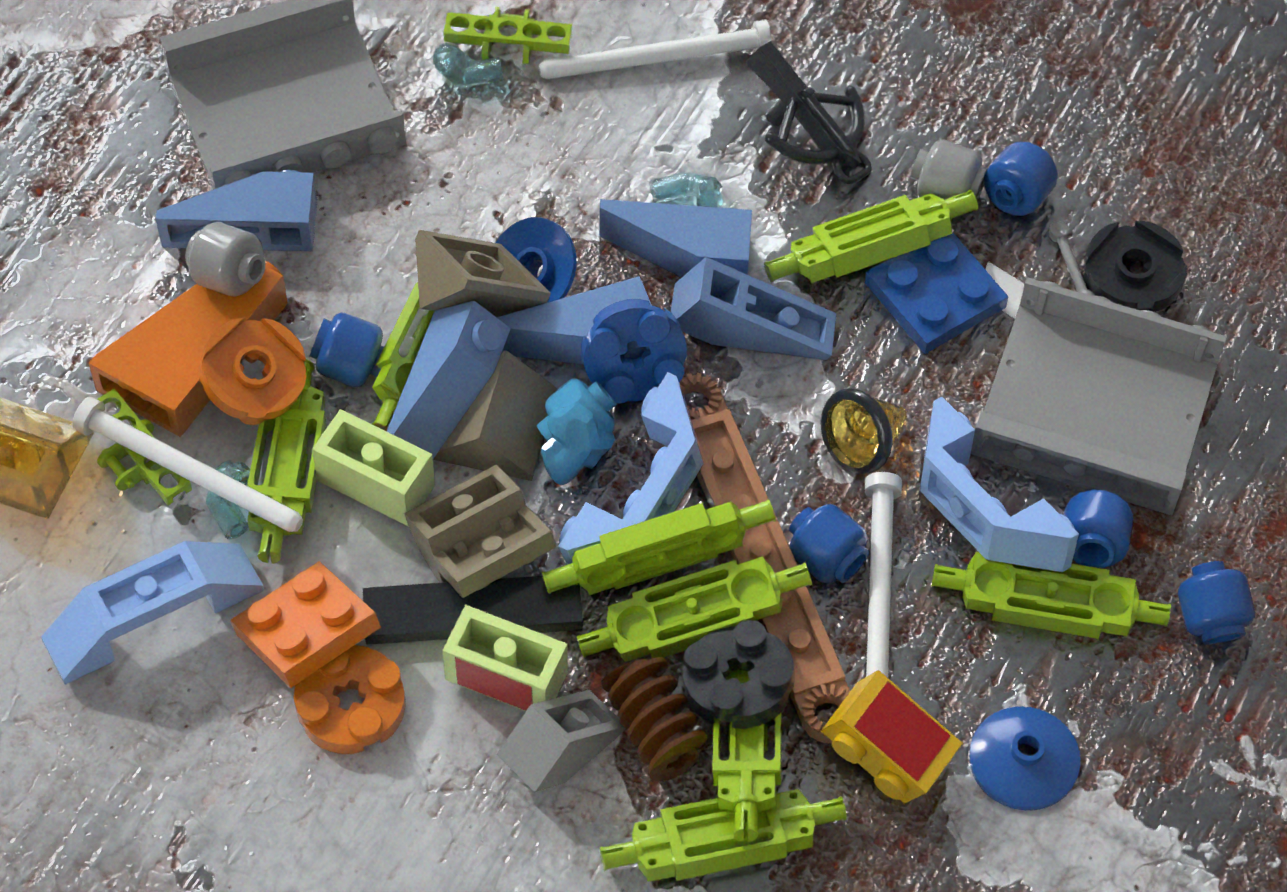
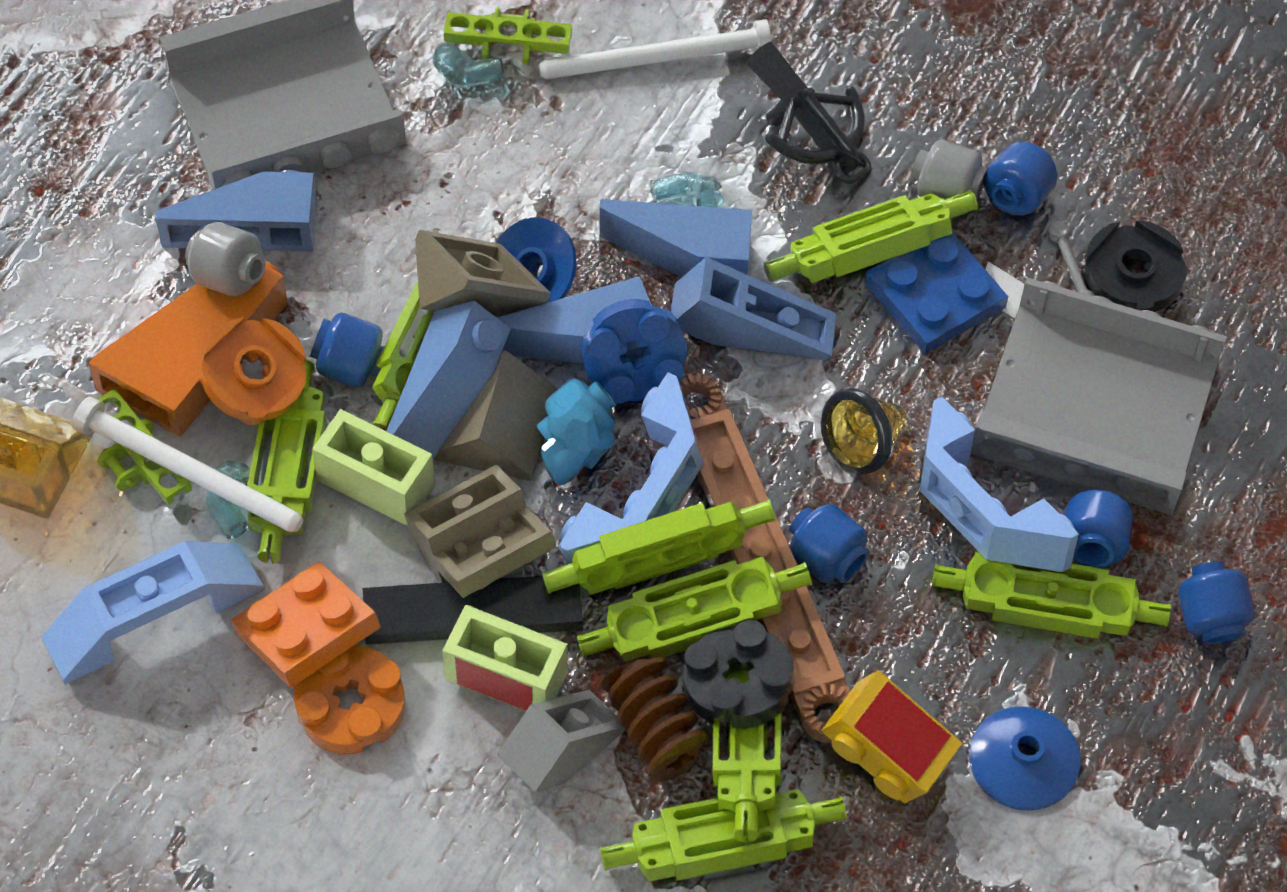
(882, 489): white bar -> none

